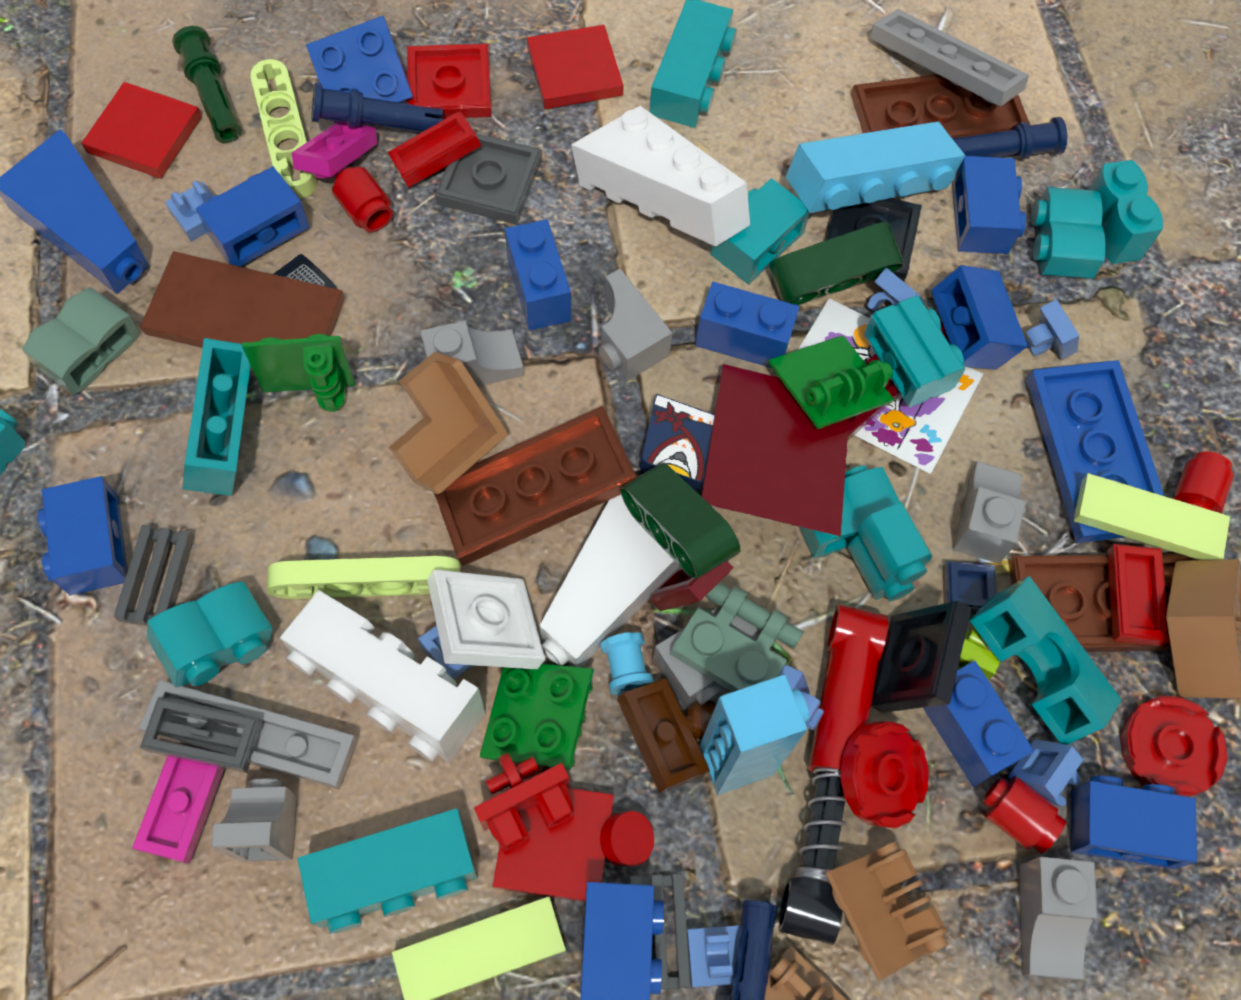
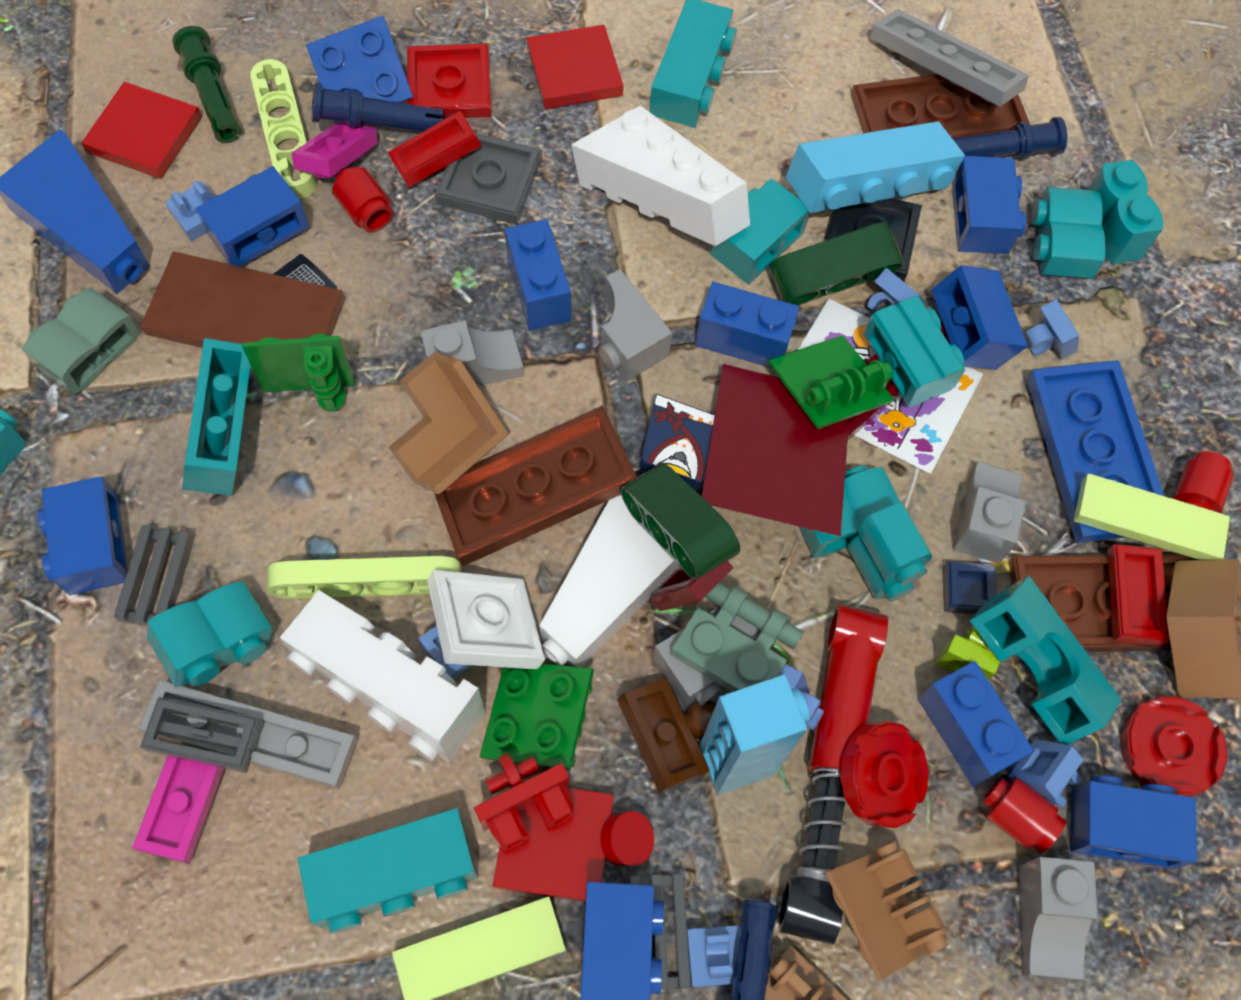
(258, 823): light grey arch -> none
(626, 662): medium azure bush -> none
(921, 658): black tile -> none

